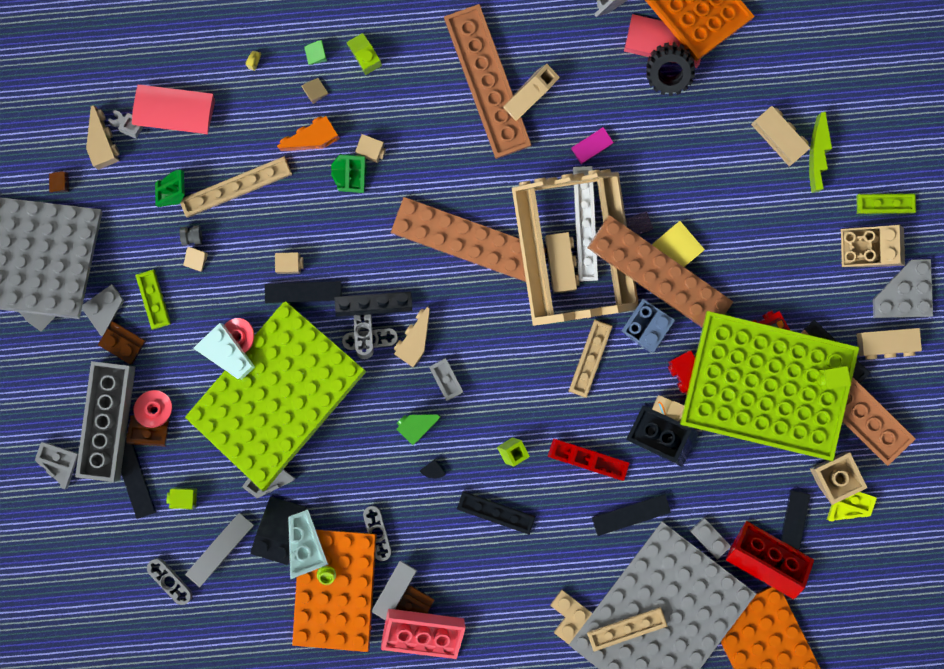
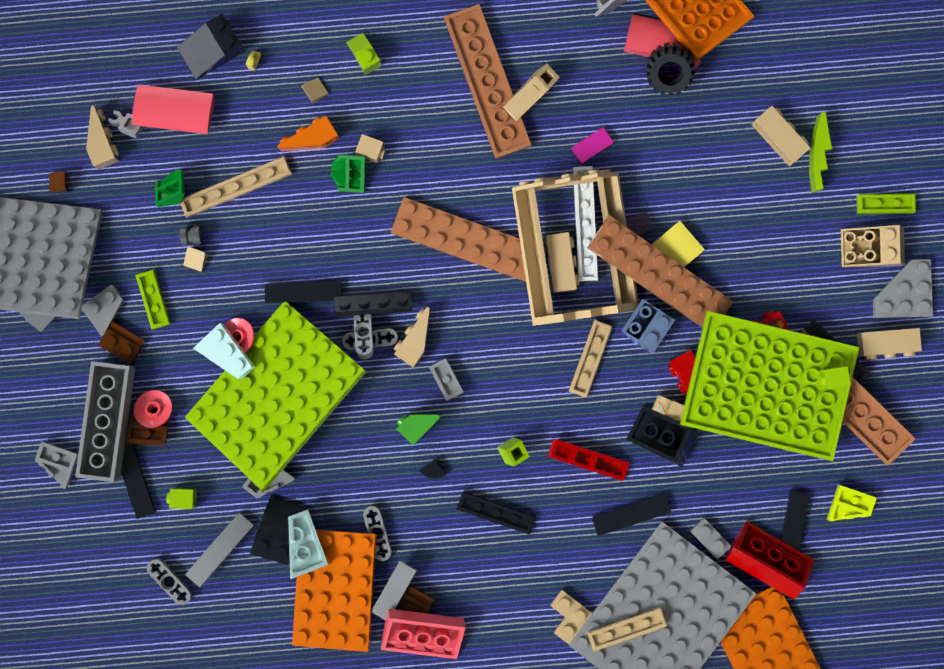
(210, 47): none -> slope
(288, 263): tan brick -> none
(315, 53): slope -> none
(326, 575): lime plate -> none
(838, 477): tan slope -> none

